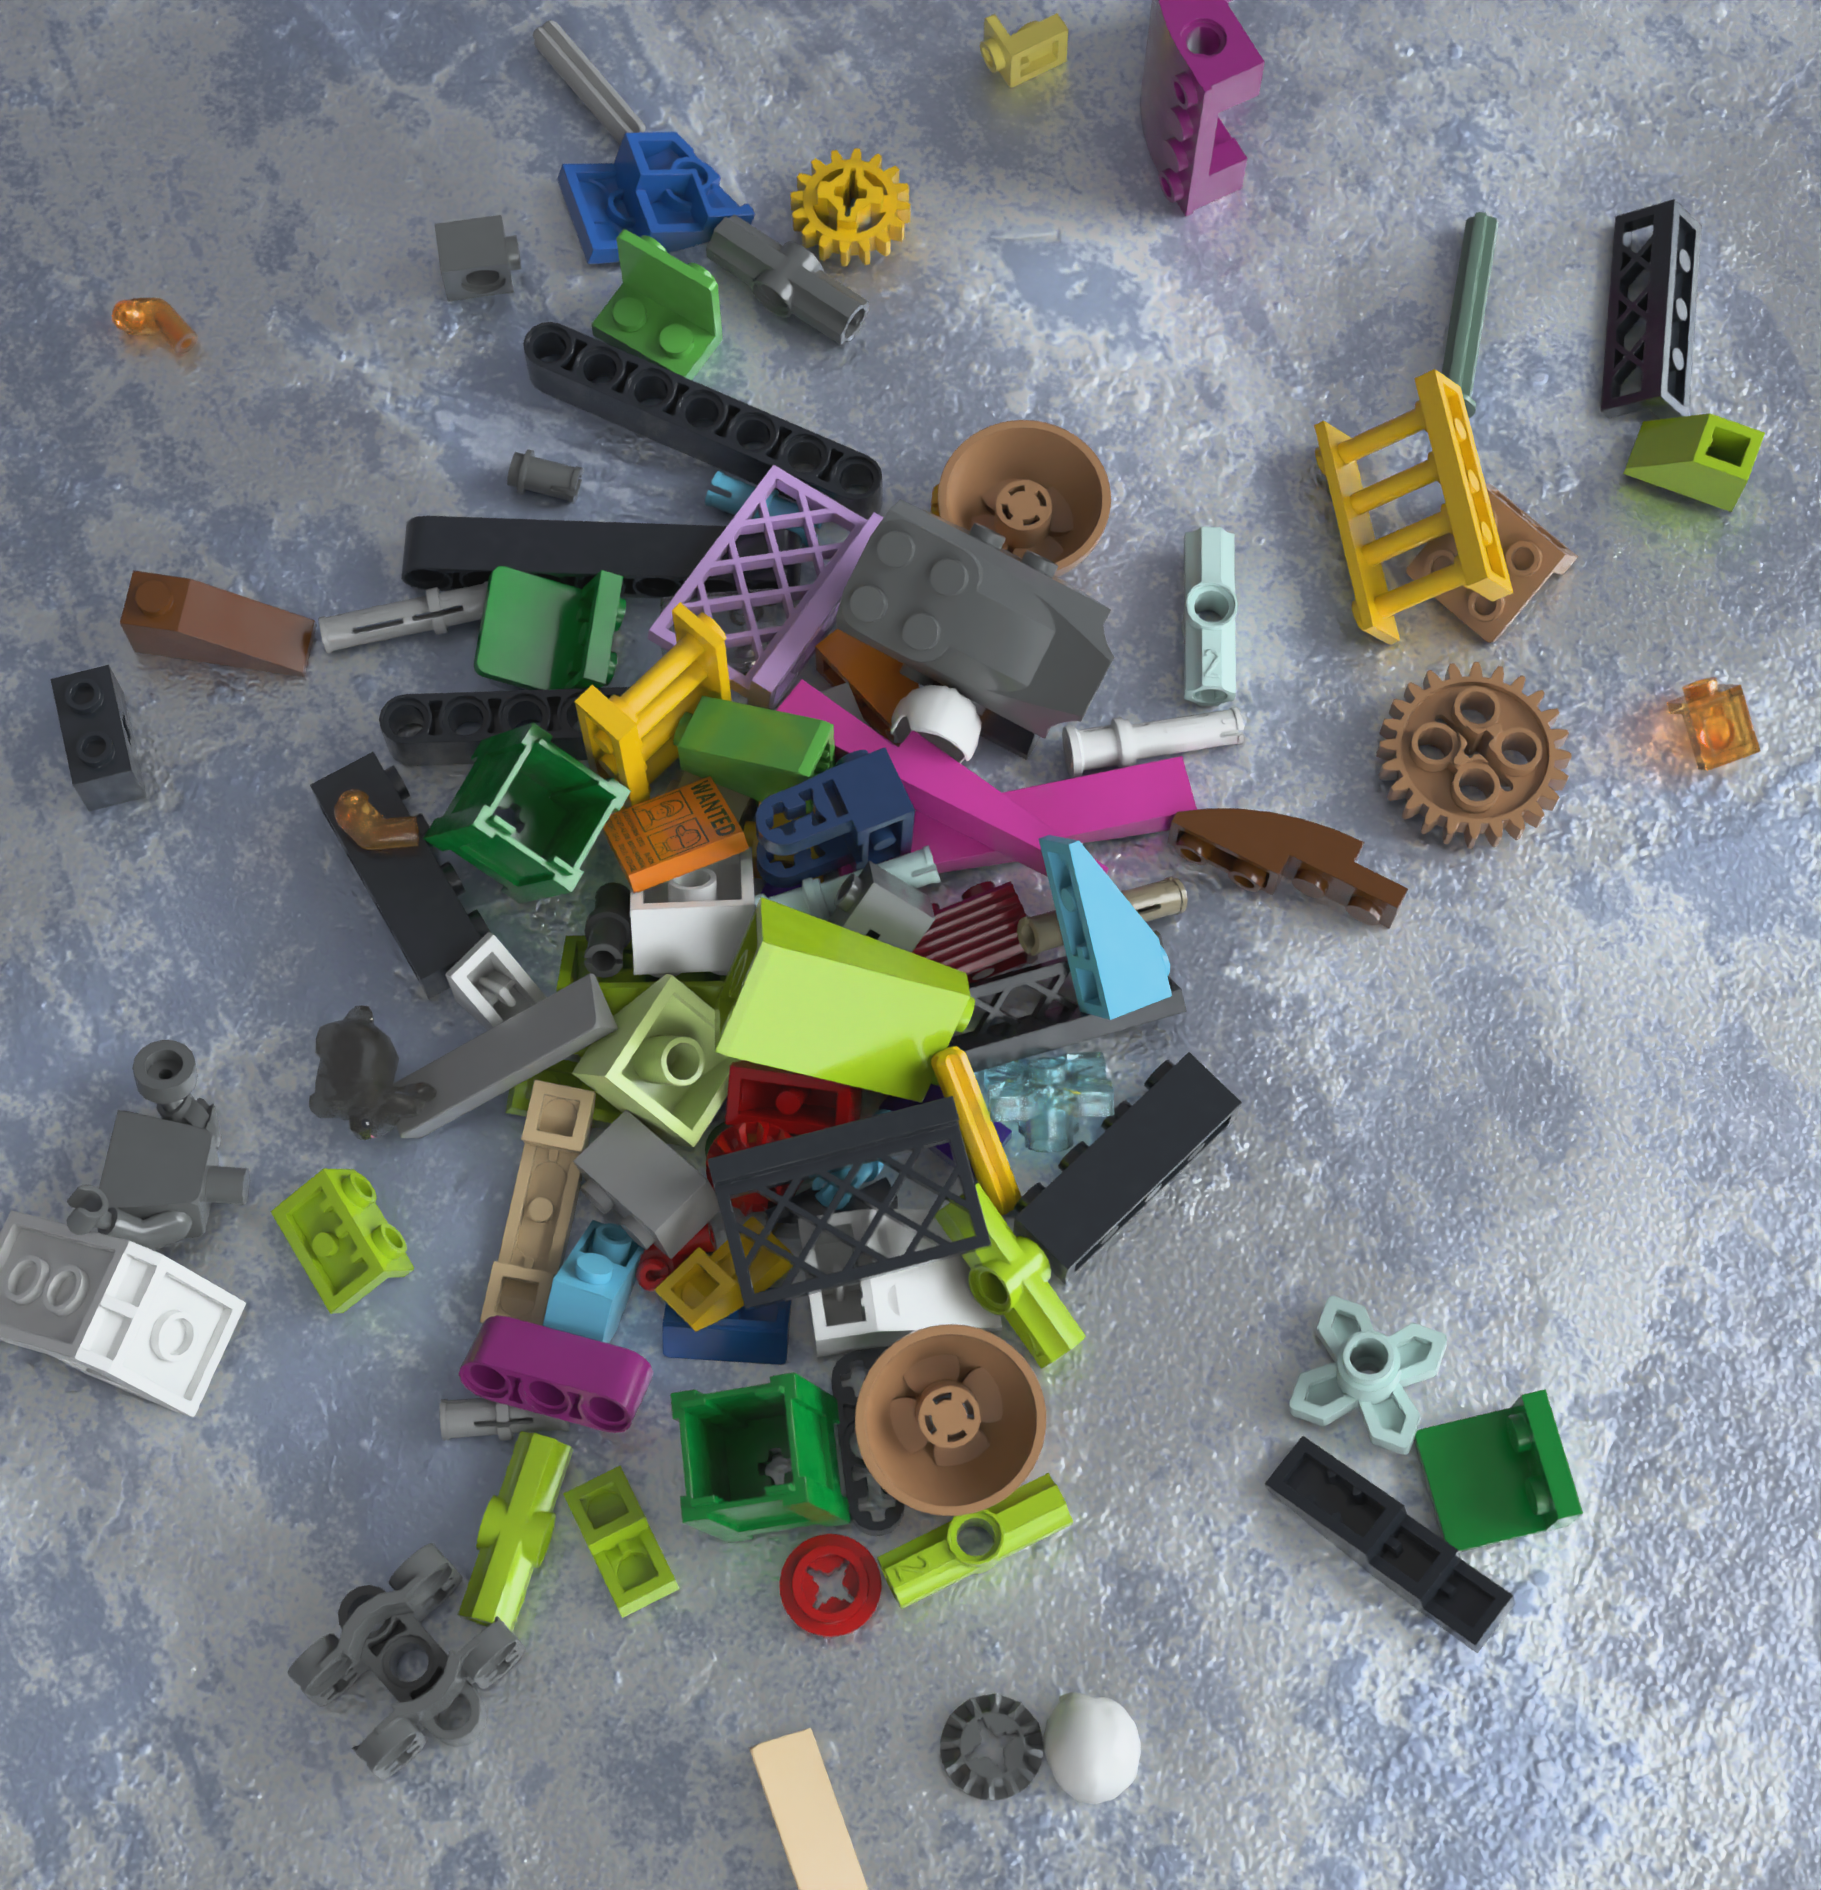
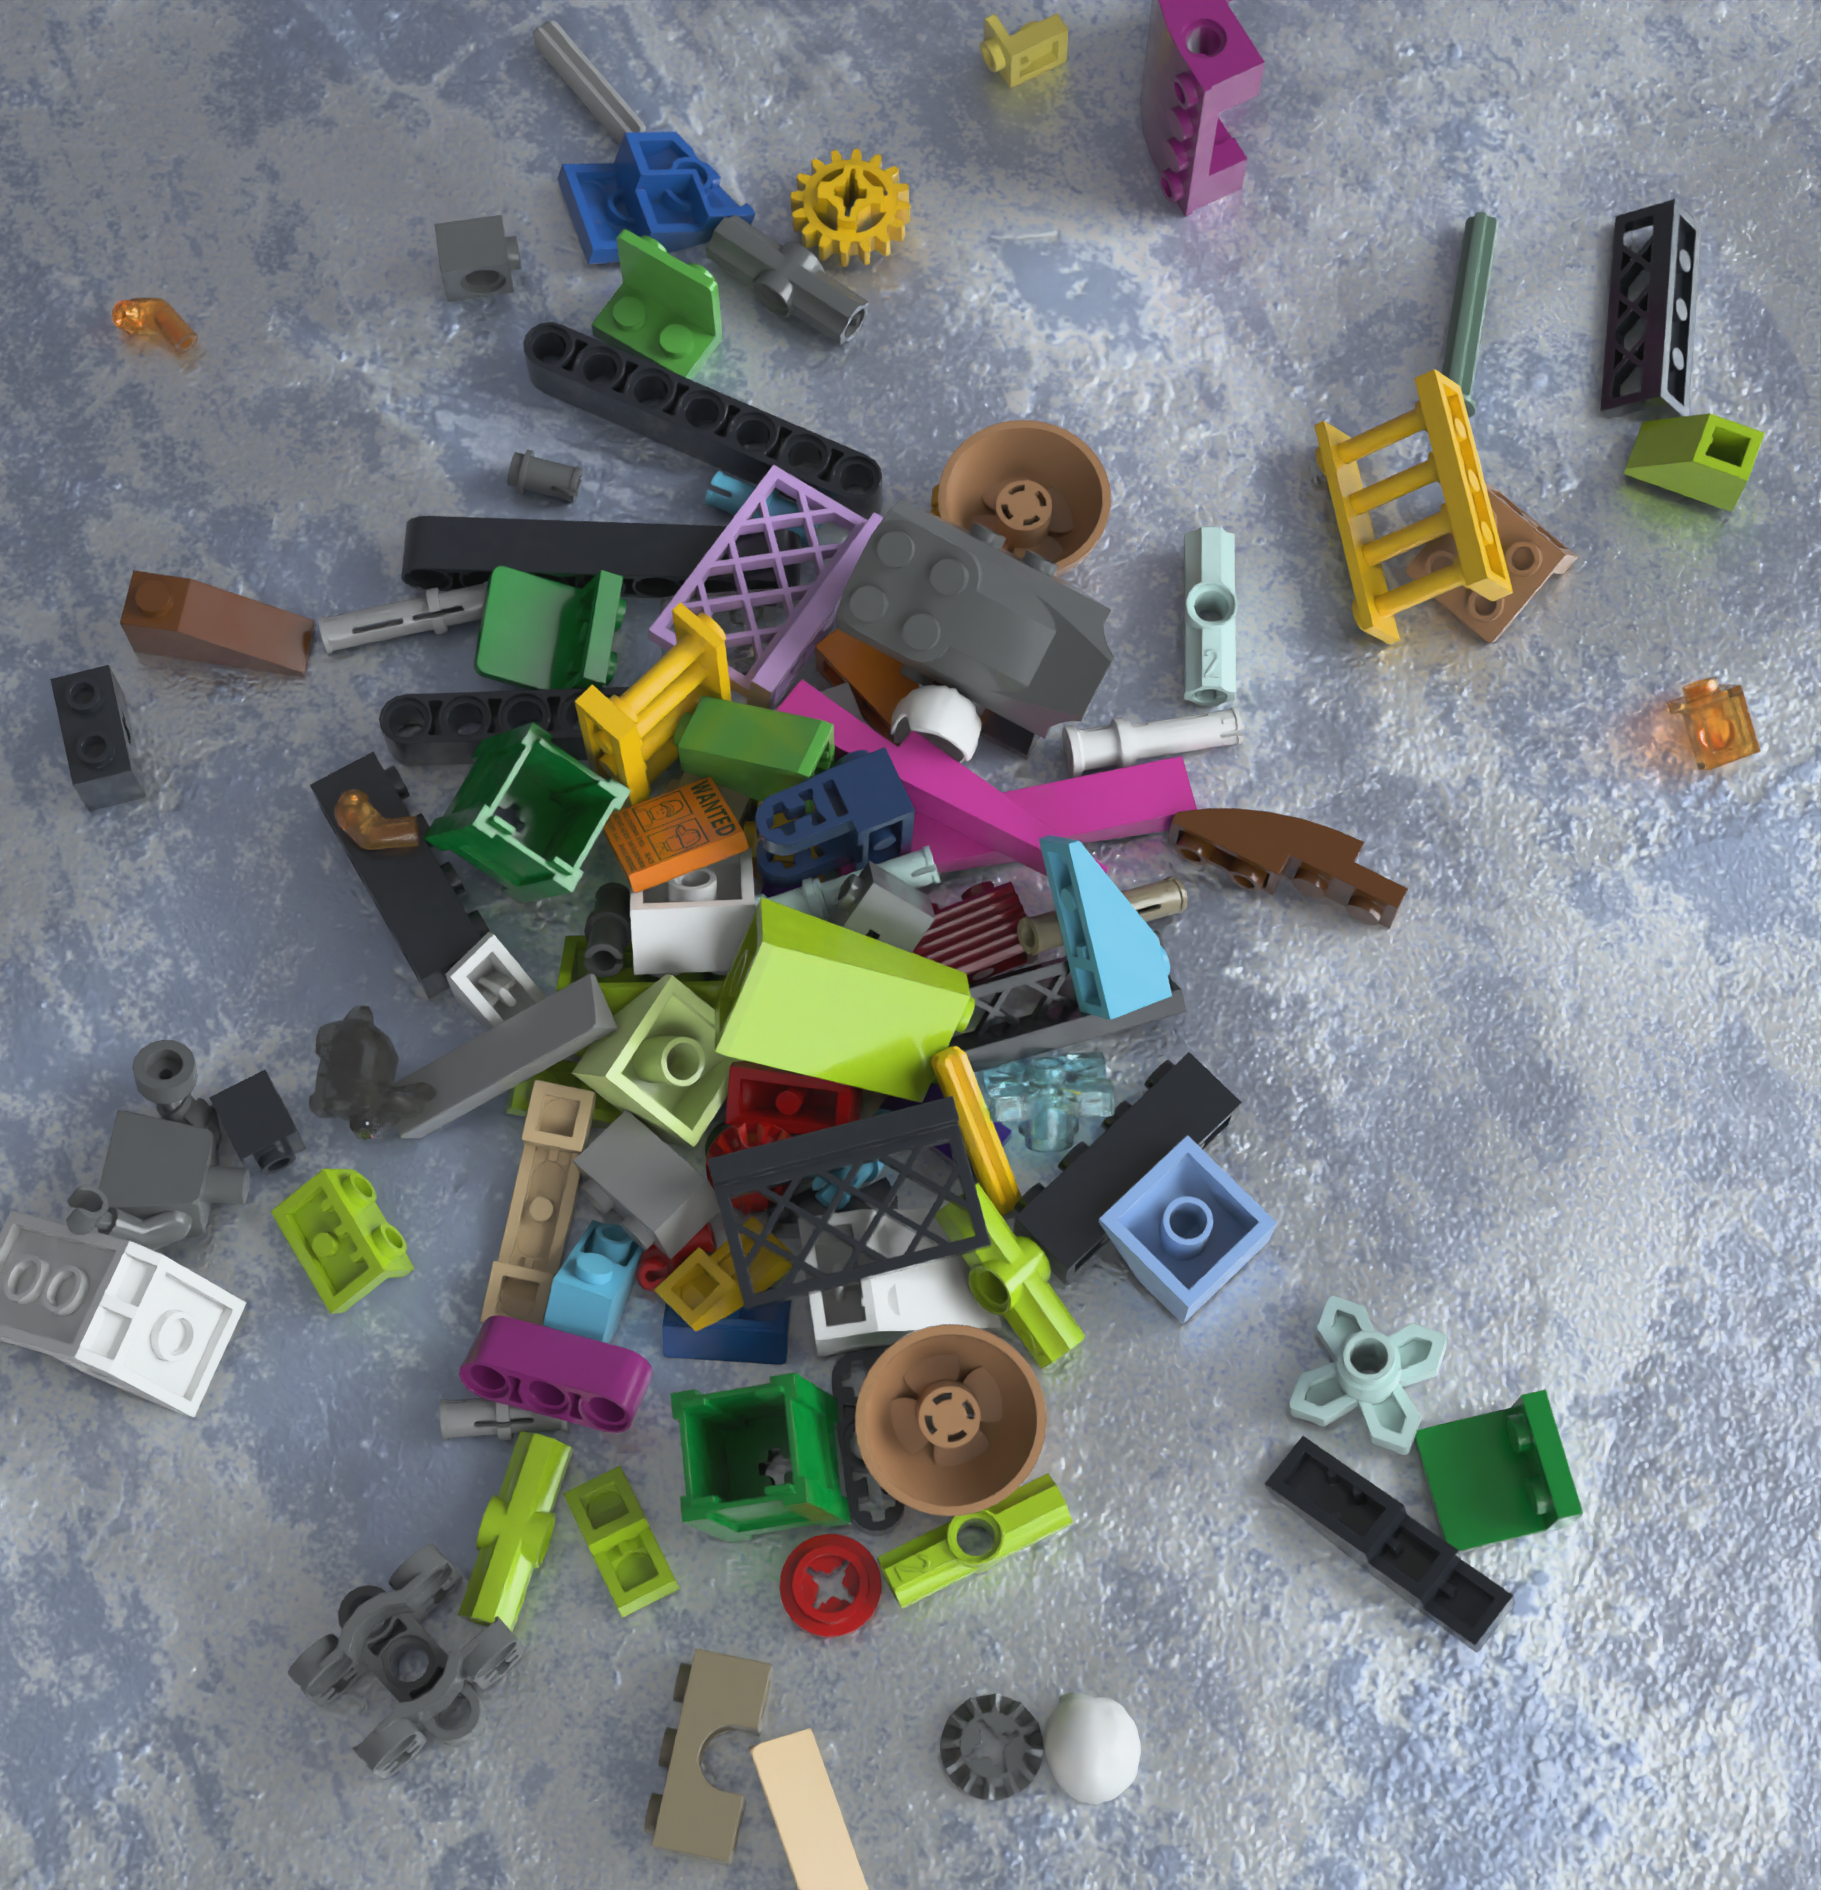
(258, 1124): none -> black brick
(717, 1698): none -> dark tan arch
(1186, 1229): none -> light blue slope
(1510, 724): medium nougat gear -> none

